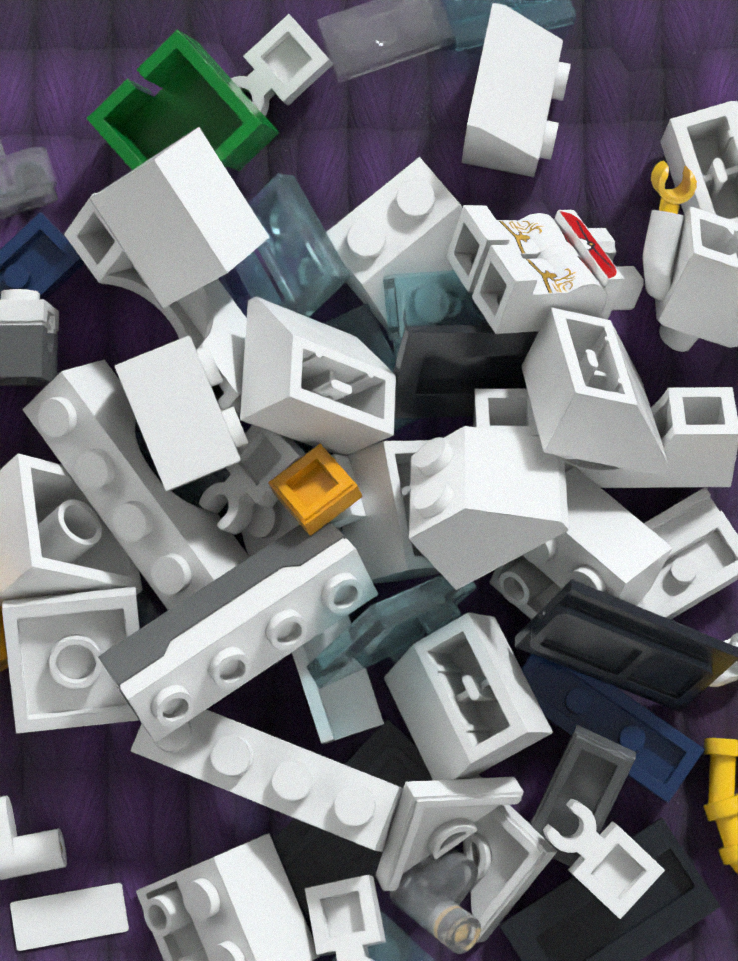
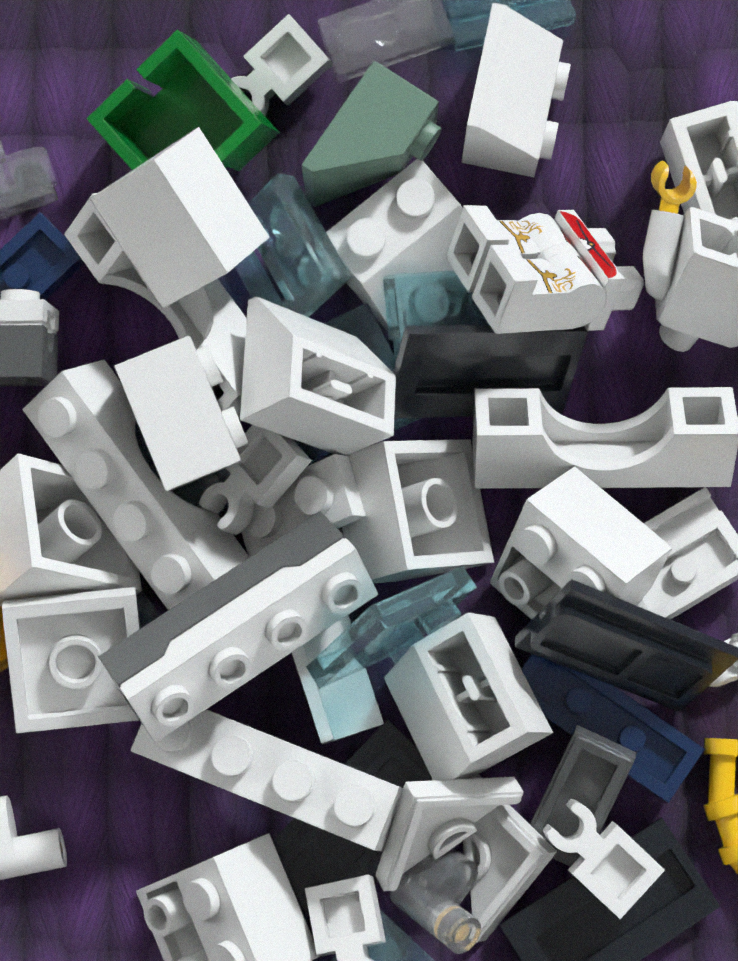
(69, 916): white sticker -> none
(315, 489): light orange tile -> none
(371, 136): none -> sand green slope
(484, 500): white slope -> none
(590, 395): white slope -> none

